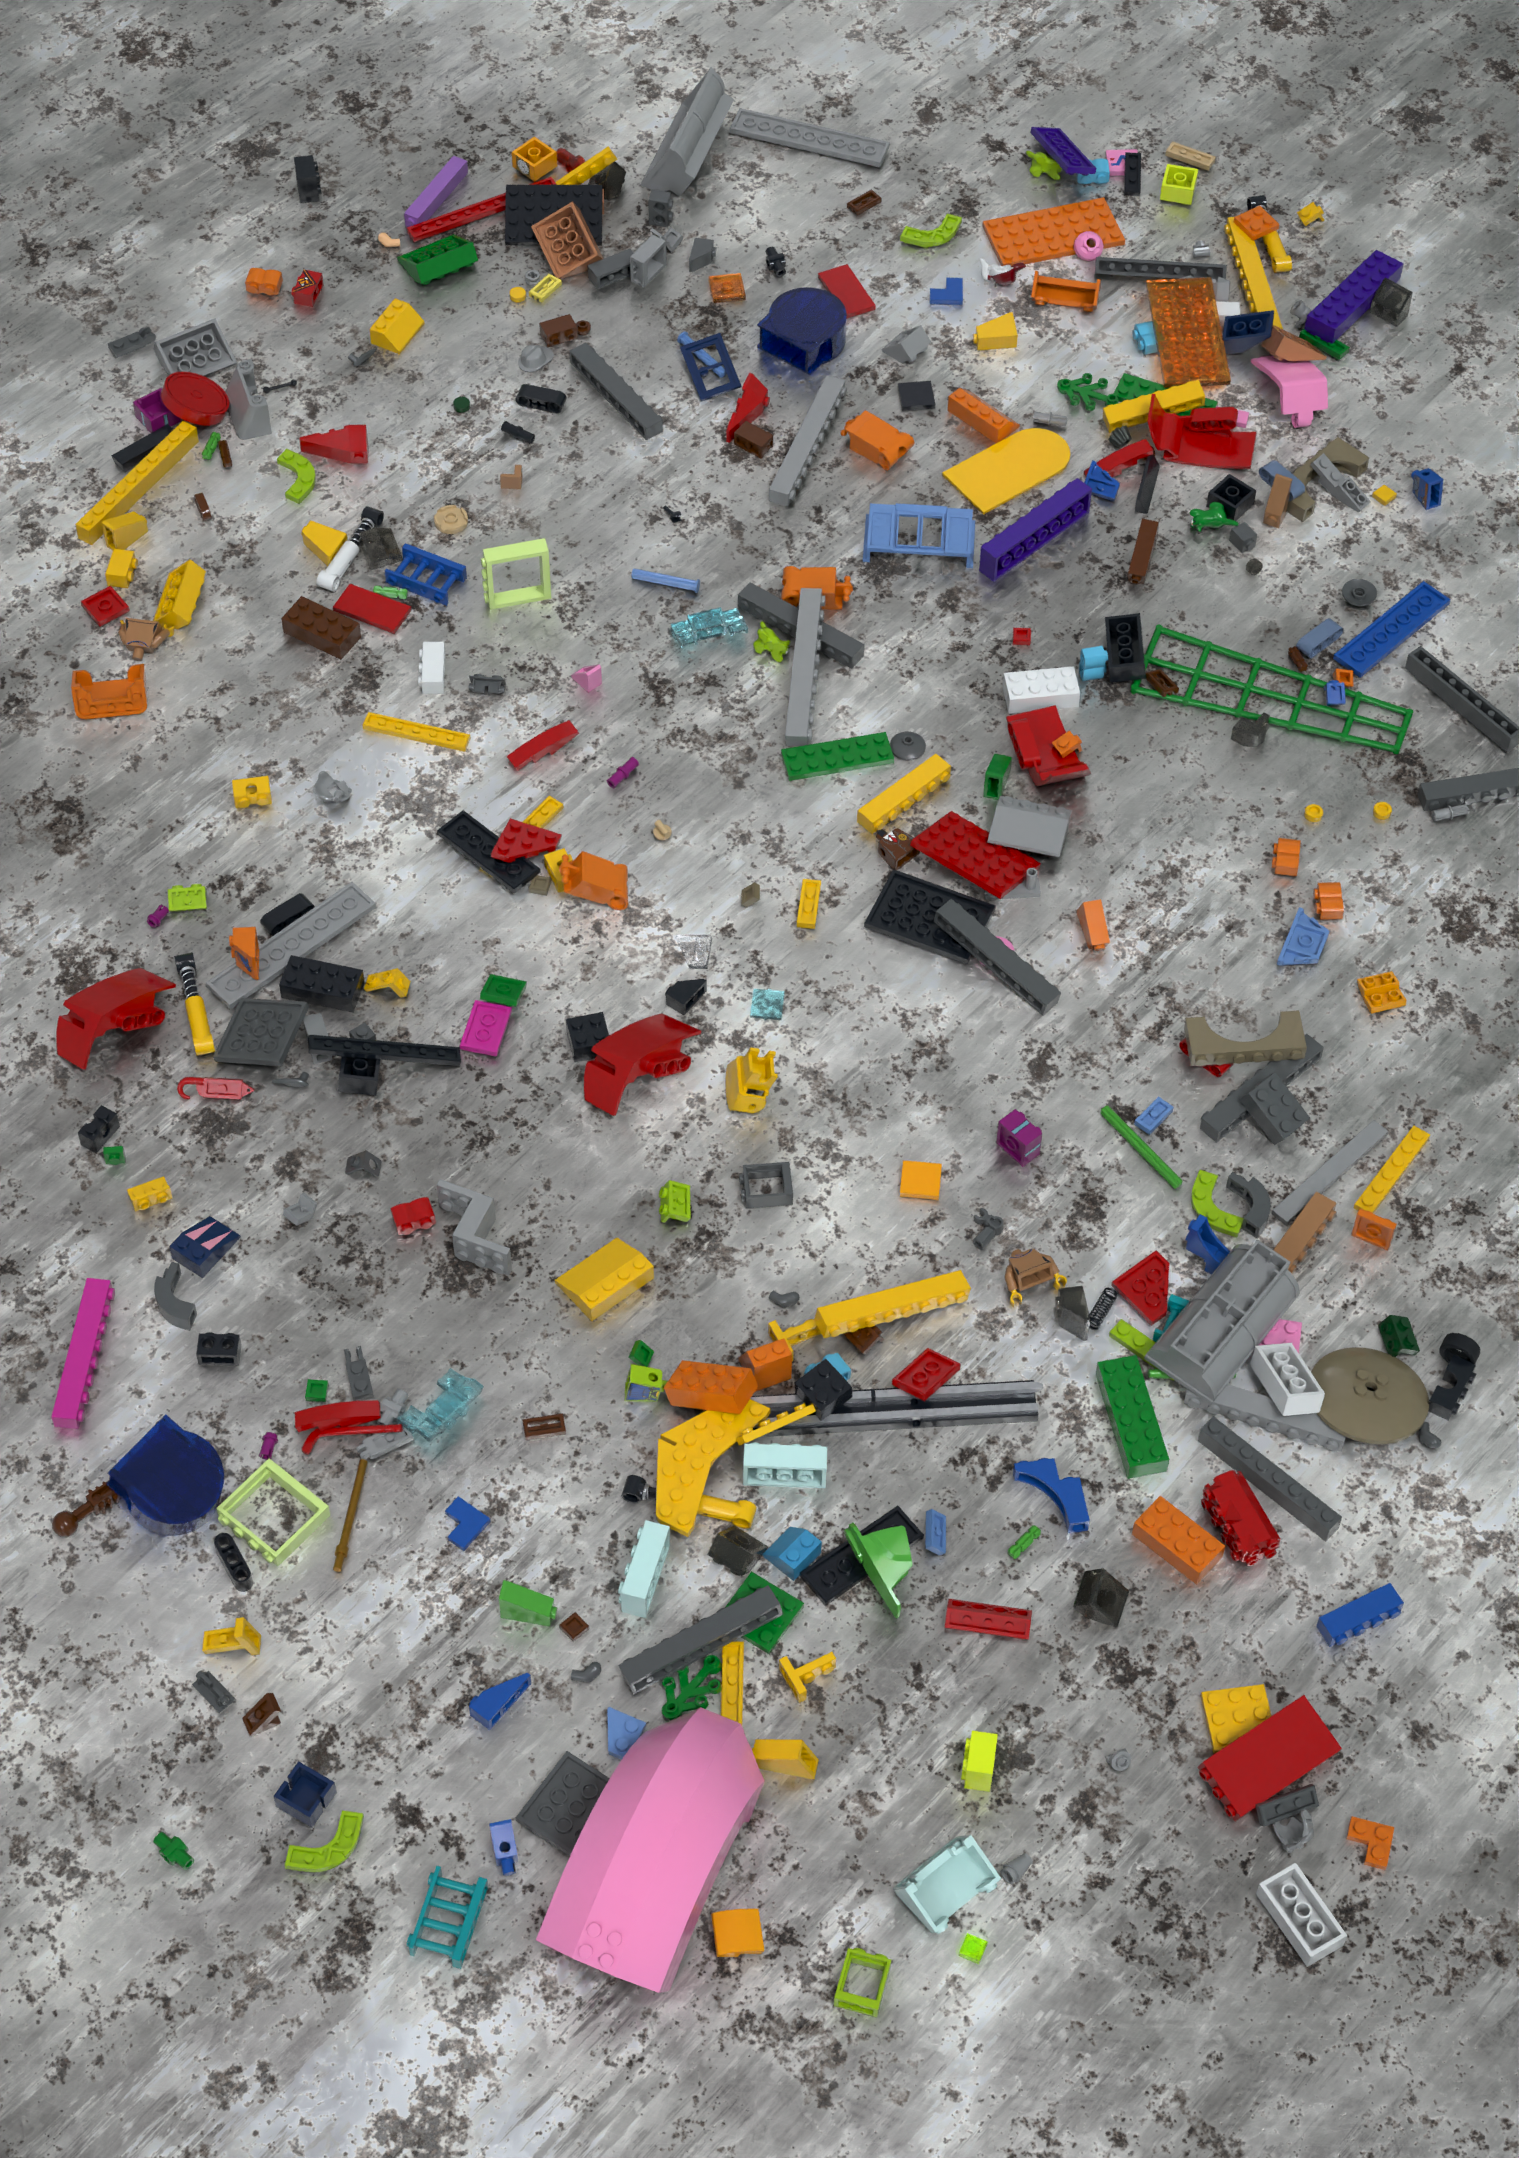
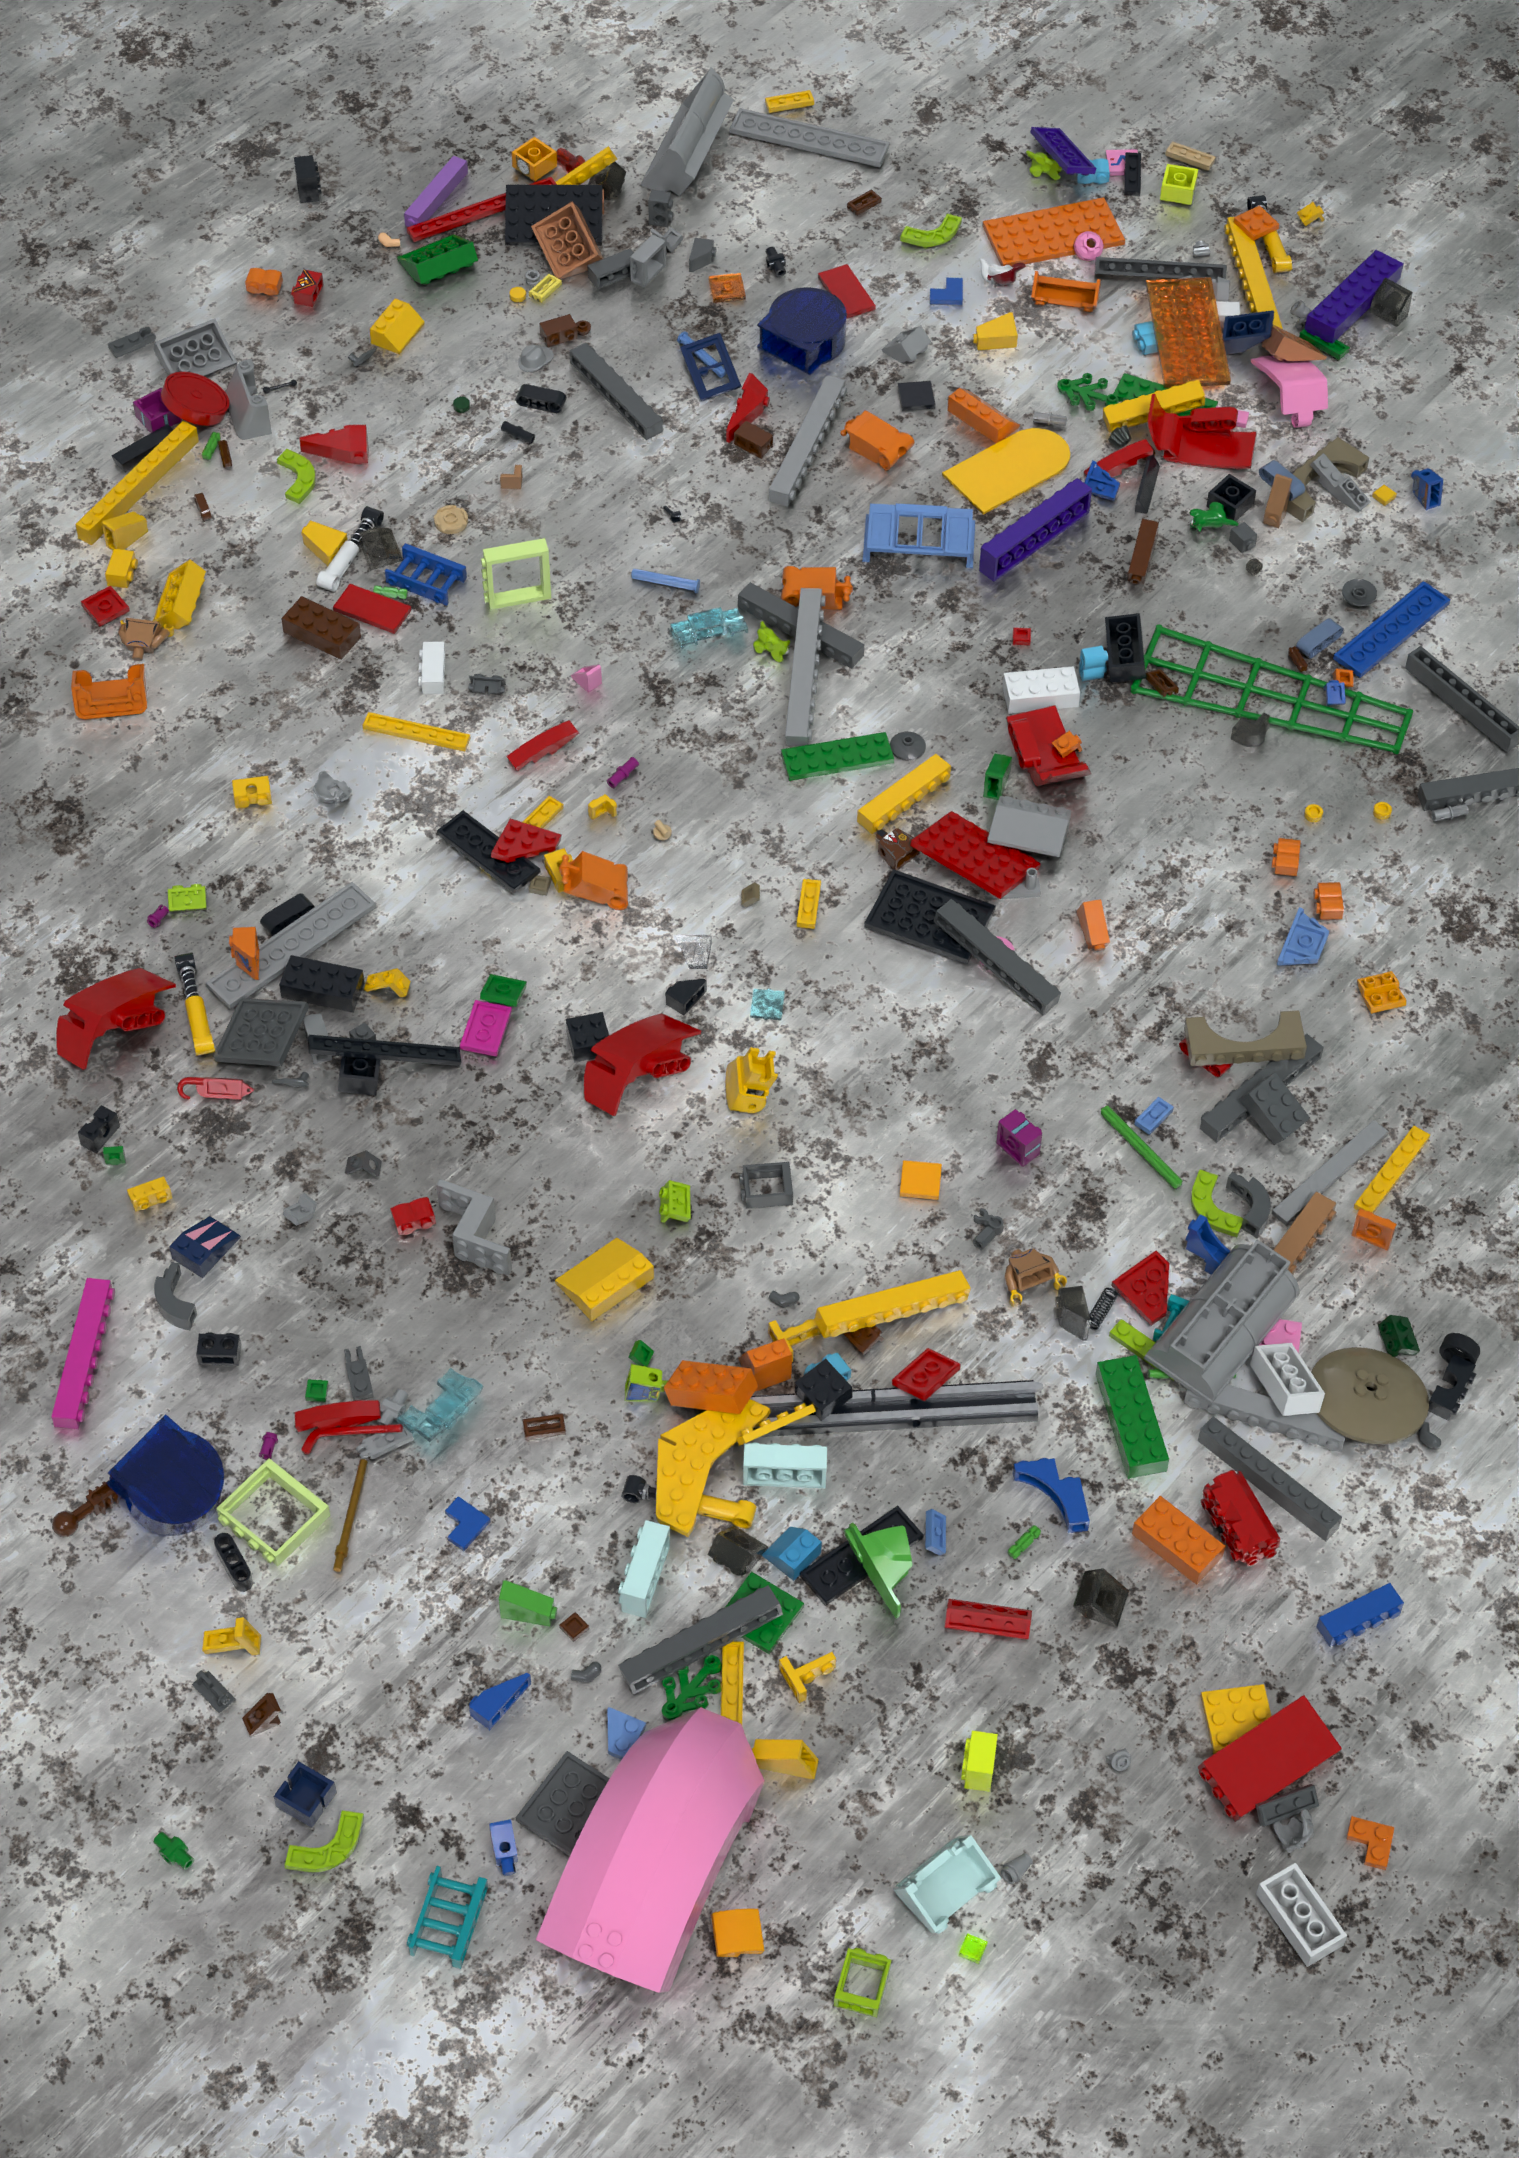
(600, 806): none -> yellow bracket
(789, 101): none -> yellow plate

